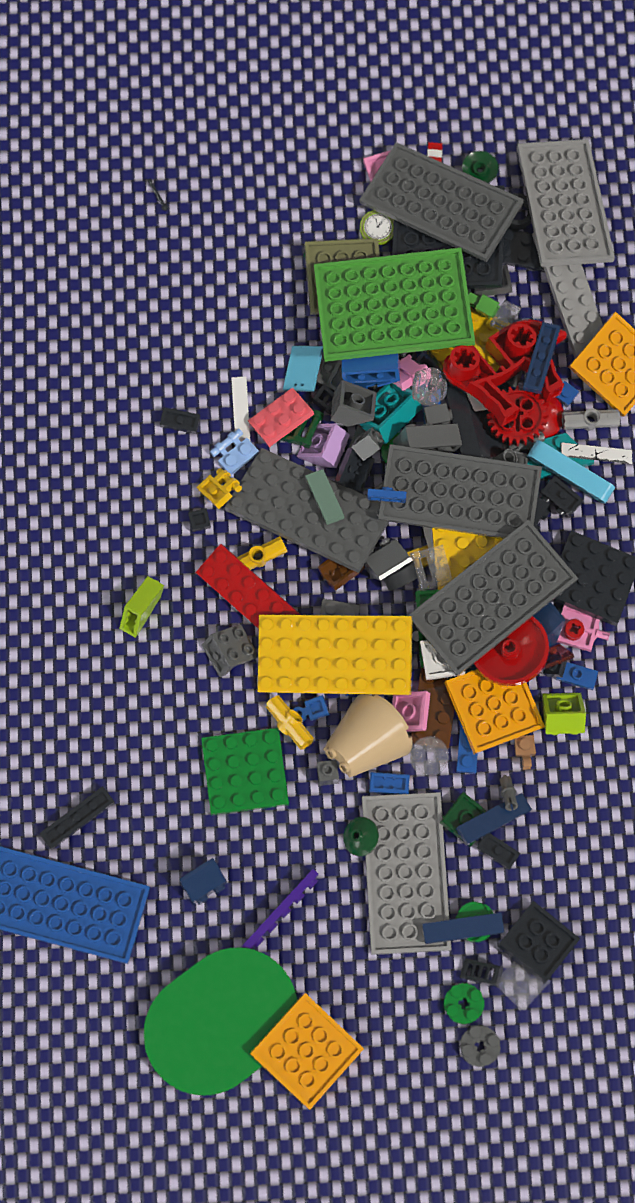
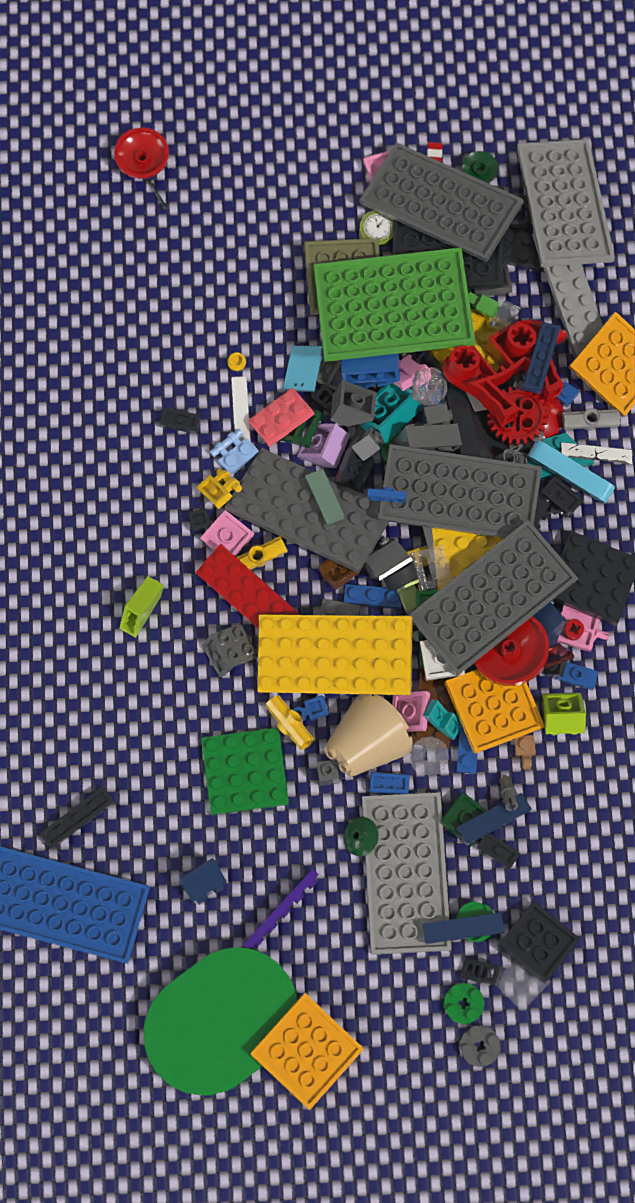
(139, 144): none -> red dish
(229, 532): none -> bright pink plate
(236, 361): none -> yellow plate
(372, 596): none -> blue plate
(407, 595): none -> yellowish green bracket
(442, 720): none -> teal slope

